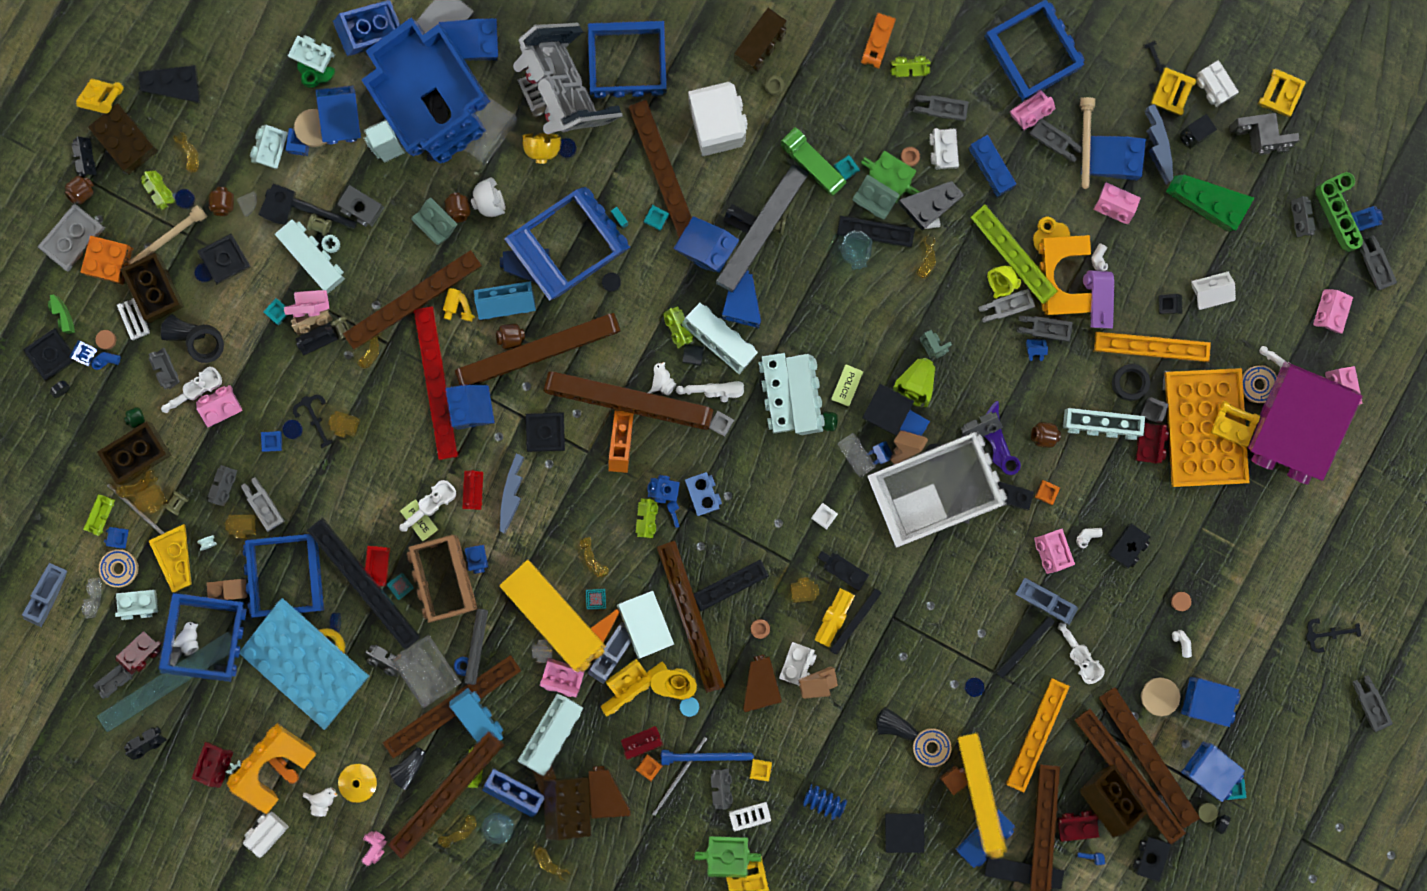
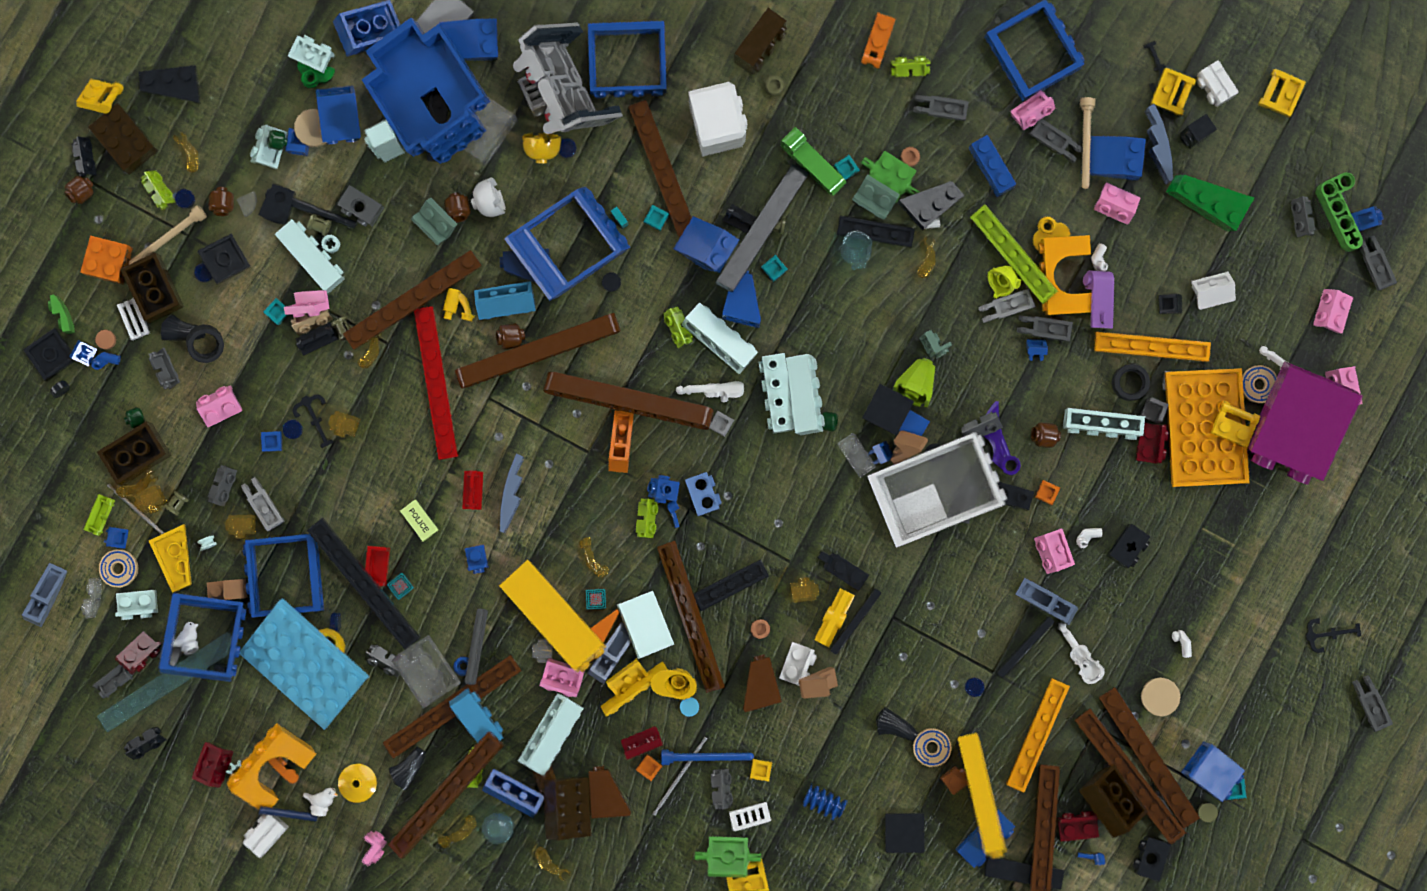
(70, 237): light grey tile -> none
(207, 381): white piece -> none
(276, 140): none -> dark green piece
(287, 813): none -> dark blue bar
(441, 494): white piece -> none
(461, 572): medium nougat hose -> none
(470, 406): blue slope -> none
(545, 432): black tile -> none
(662, 380): white animal -> none
(693, 355): black slope -> none
(774, 268): none -> teal tile
(824, 516): white tile -> none
(847, 385): yellowish green tile -> none
(945, 149): white bracket -> none
(1181, 601): nougat tile -> none
(1210, 701): blue slope -> none
(1222, 824): black tile -> none
(1264, 133): flat silver bracket -> none

